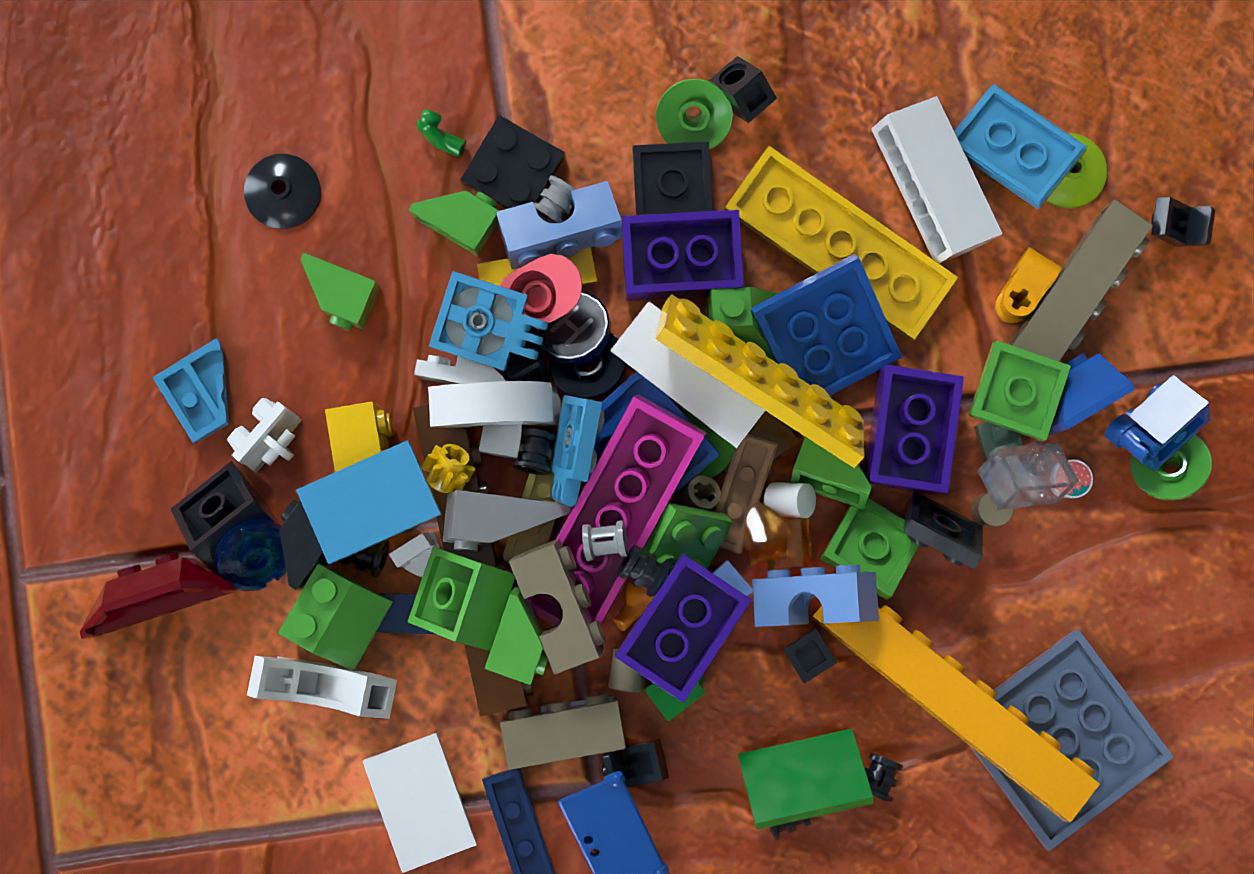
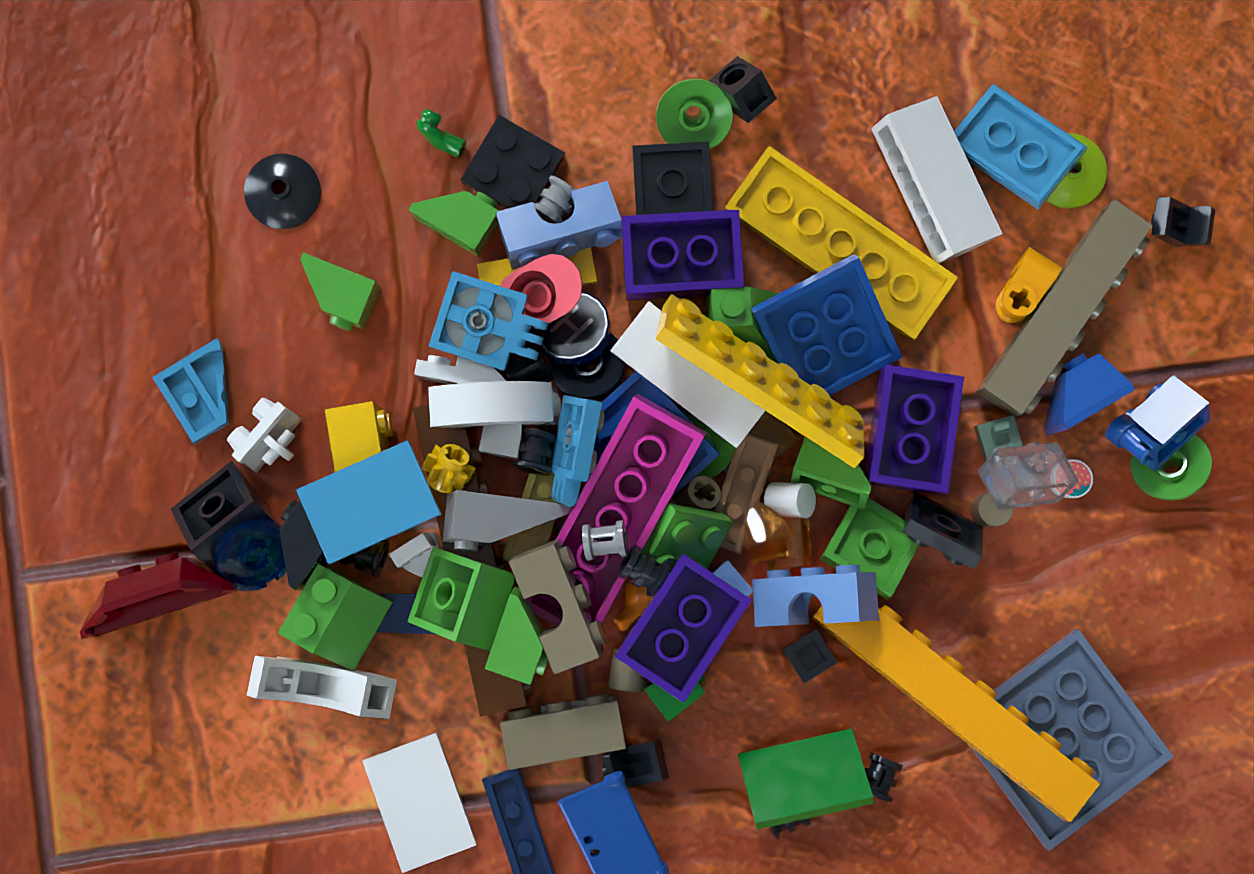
(1019, 390): bright green plate -> none

